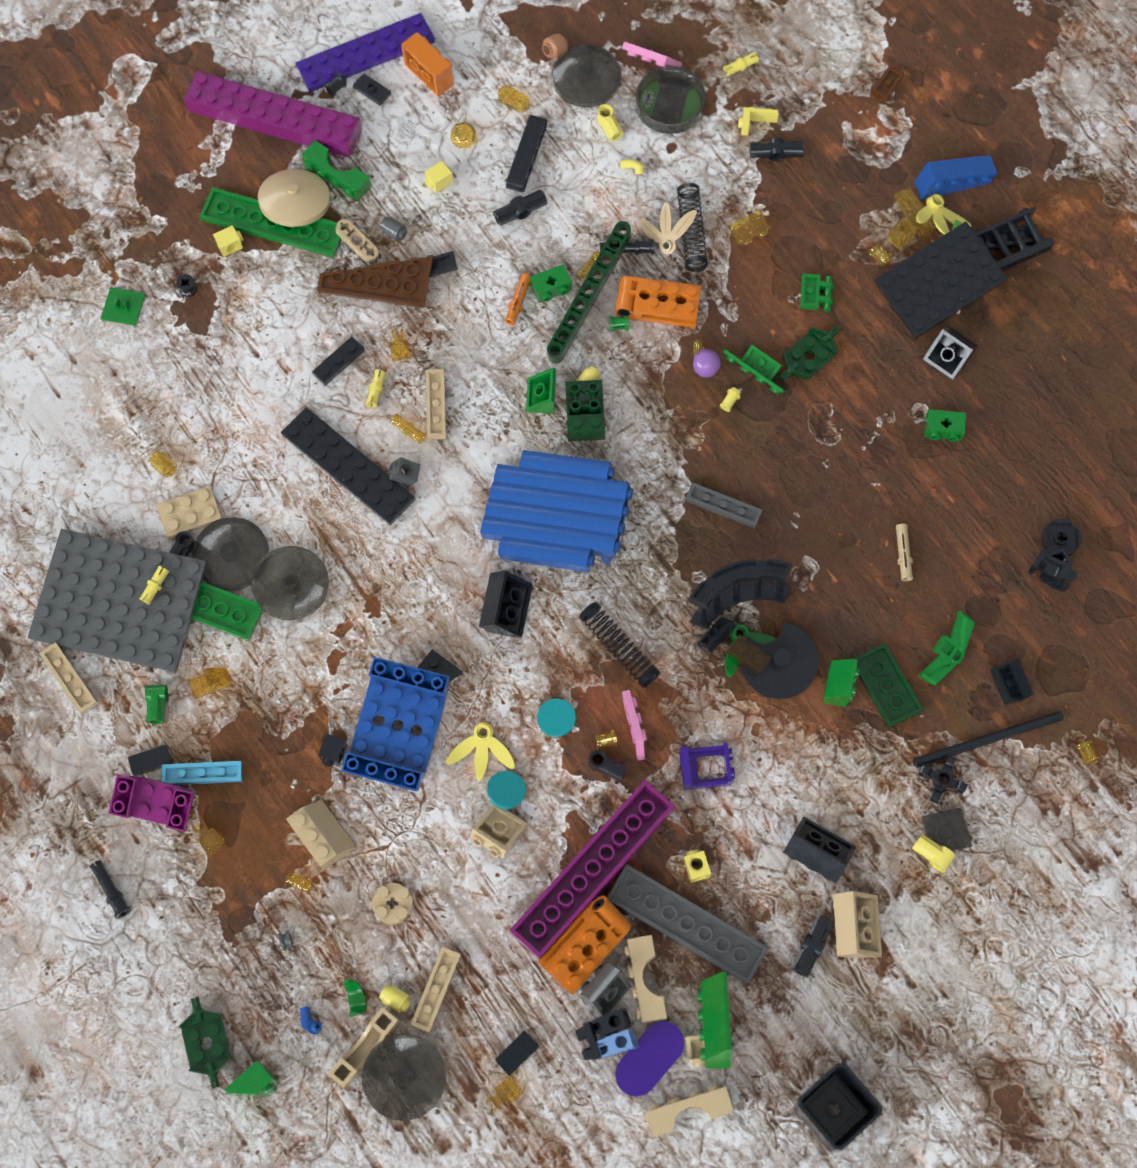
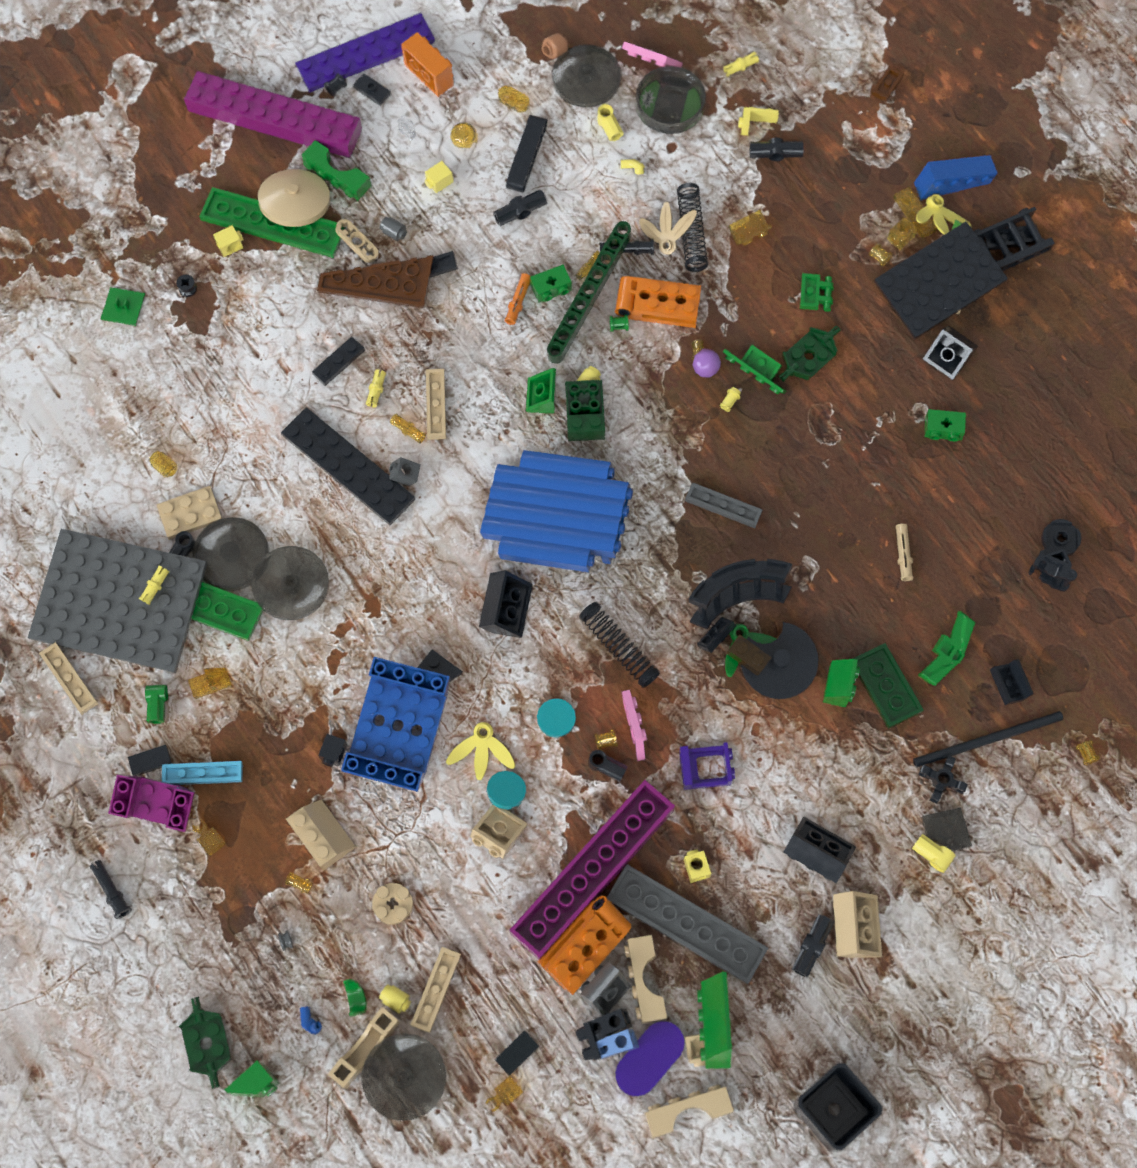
(399, 347): clear yellow plate -> none

